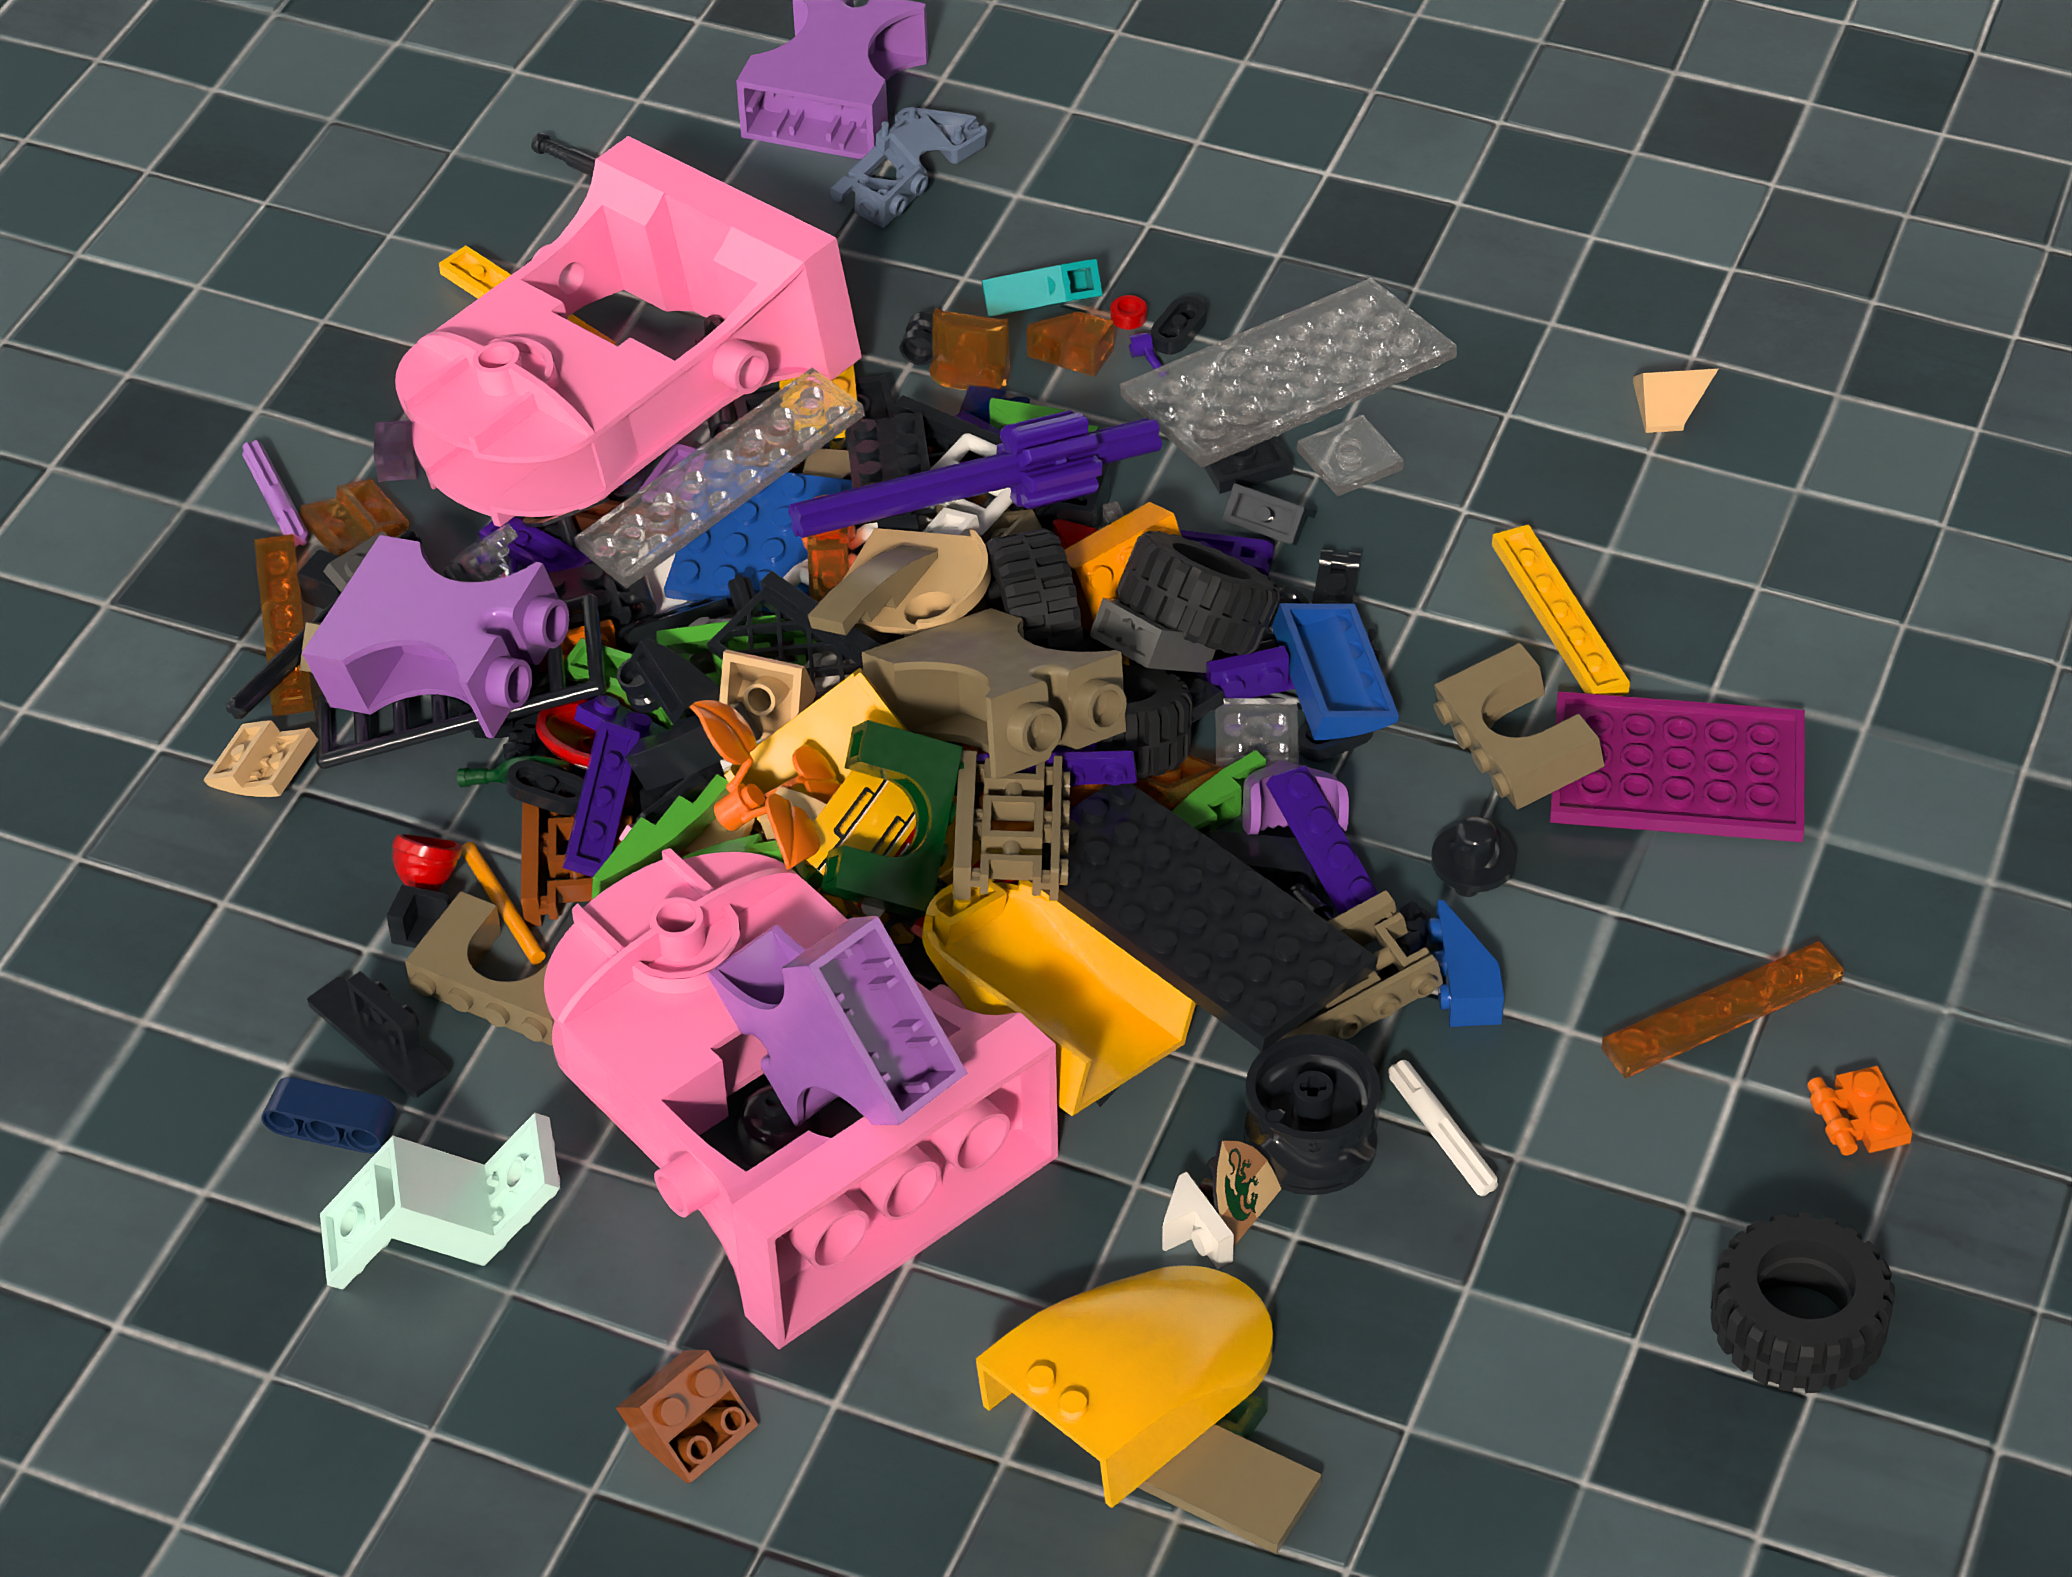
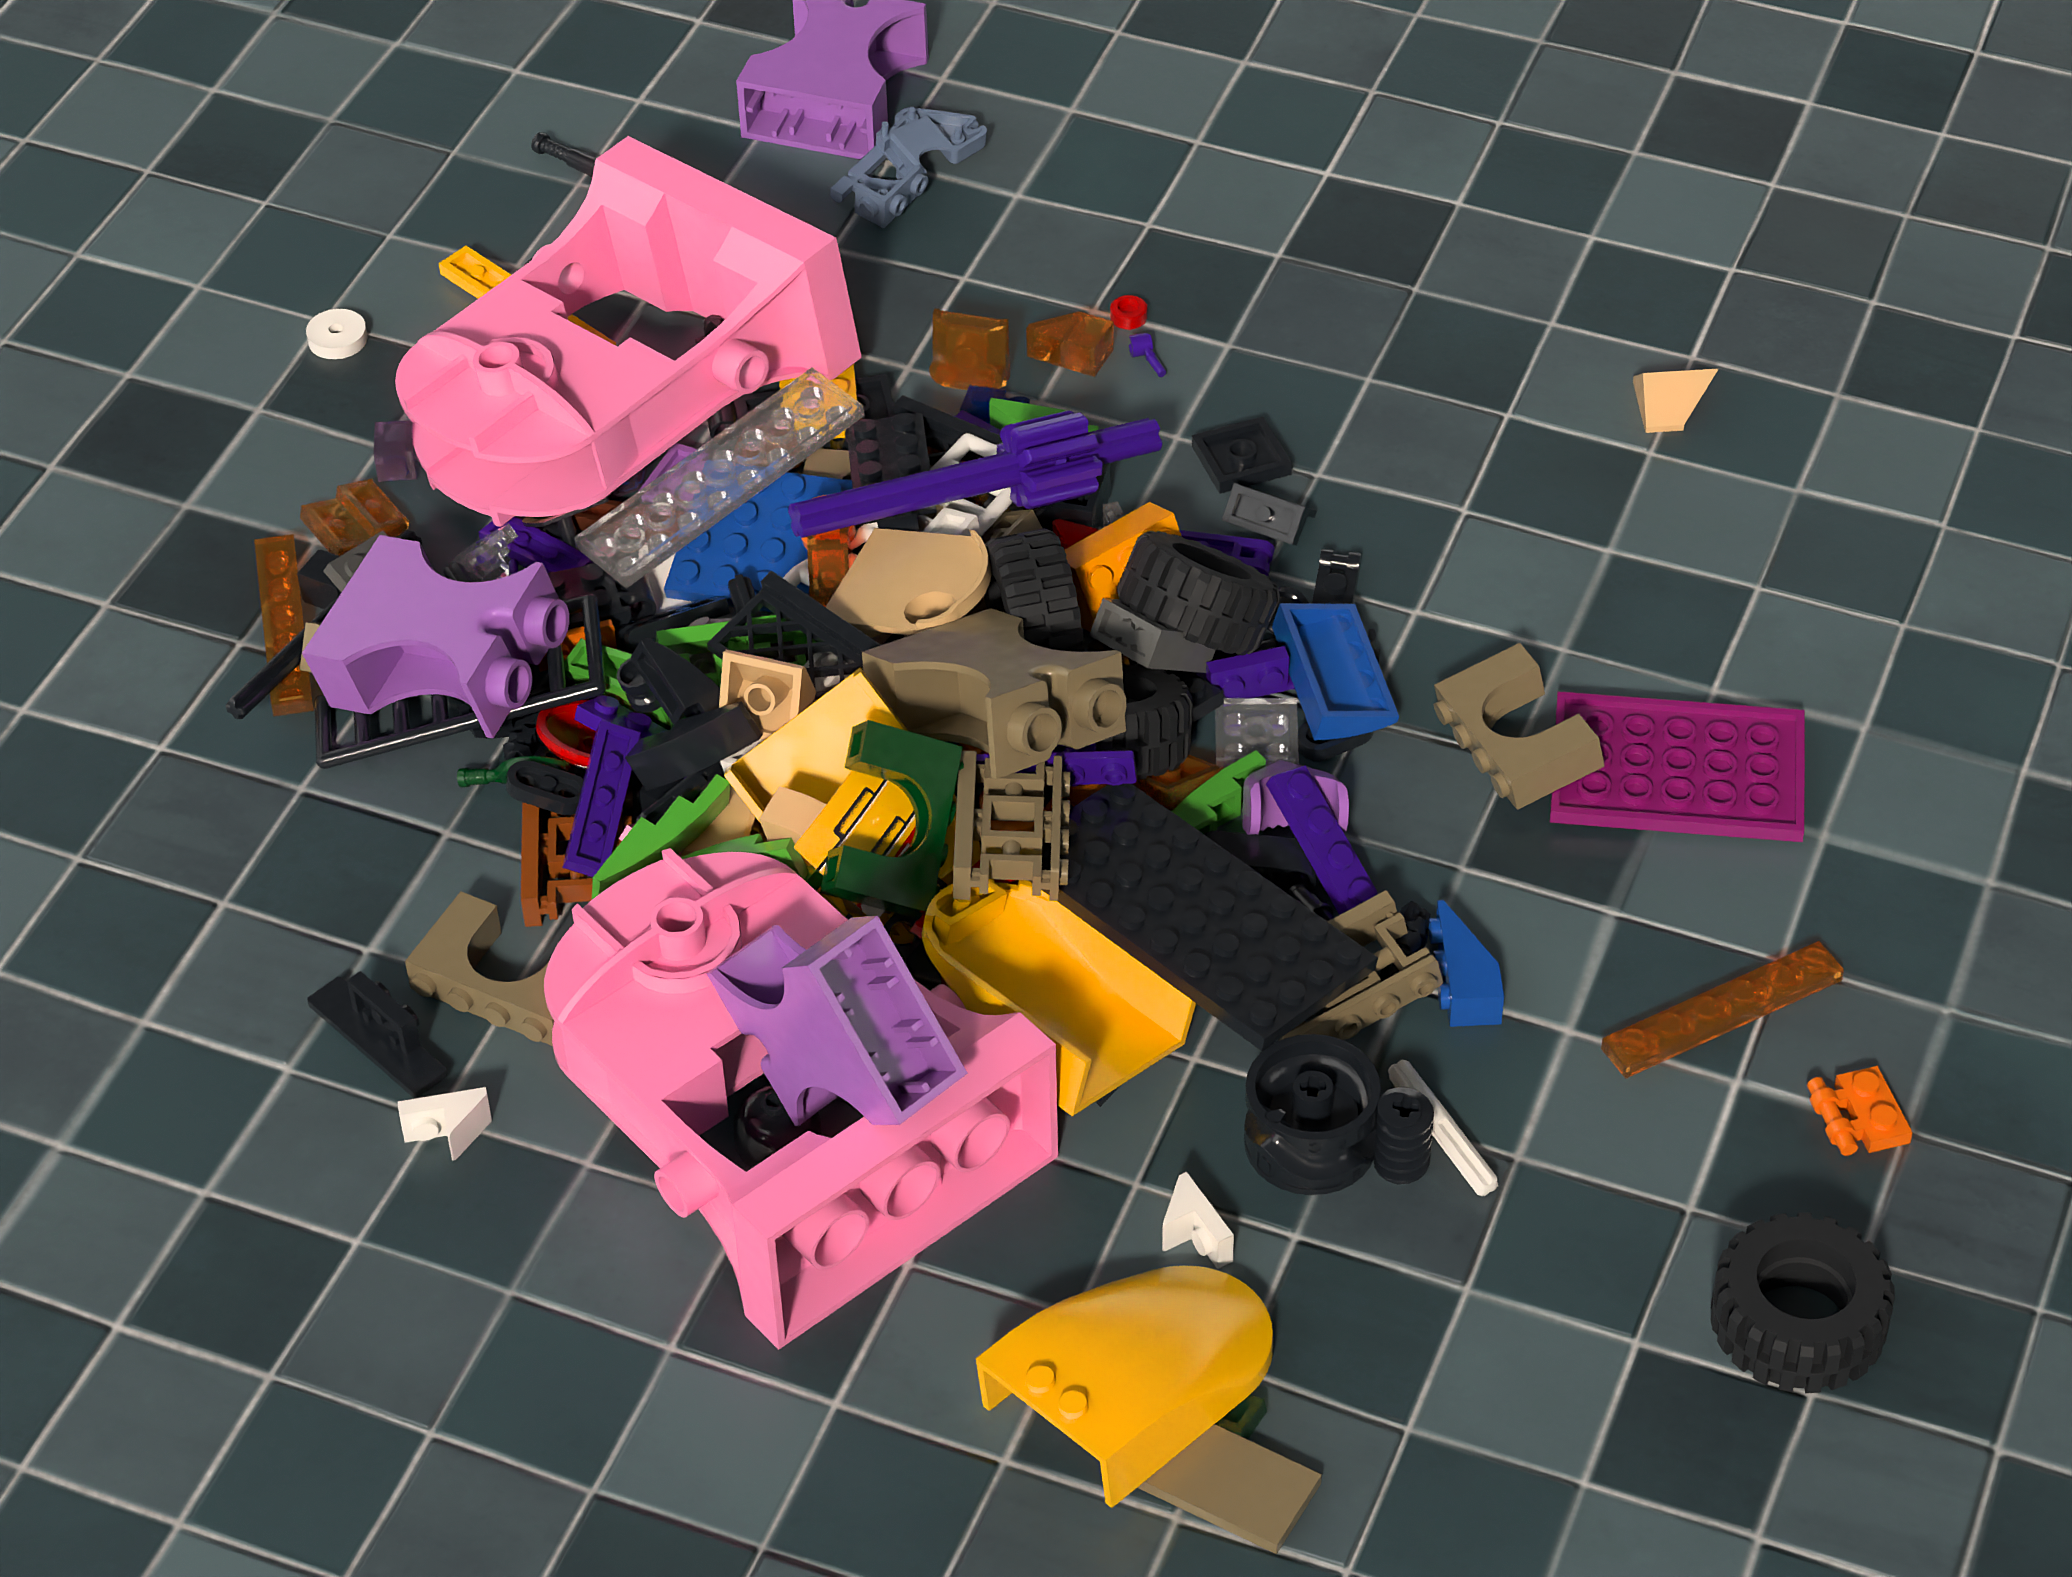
(260, 760): tan slope -> none
(274, 492): medium lavender axle -> none
(329, 1115): dark blue beam -> none
(336, 334): none -> white piece
(414, 914): black panel -> none
(424, 860): red hat -> none
(439, 1201): light aqua bracket -> none
(454, 1114): none -> white slope
(504, 904): light orange bar -> none
(688, 1414): dark orange slope -> none
(790, 824): orange plant -> none
(870, 587): dark tan slope -> none
(918, 339): black wheel -> none
(1042, 288): teal slope -> none
(1178, 325): black plate -> none
(1240, 1185): shield -> none
(1287, 371): clear plate -> none
(1350, 455): clear plate -> none
(1403, 1135): none -> black piece
(1473, 857): black plate -> none
(1560, 612): yellow plate -> none

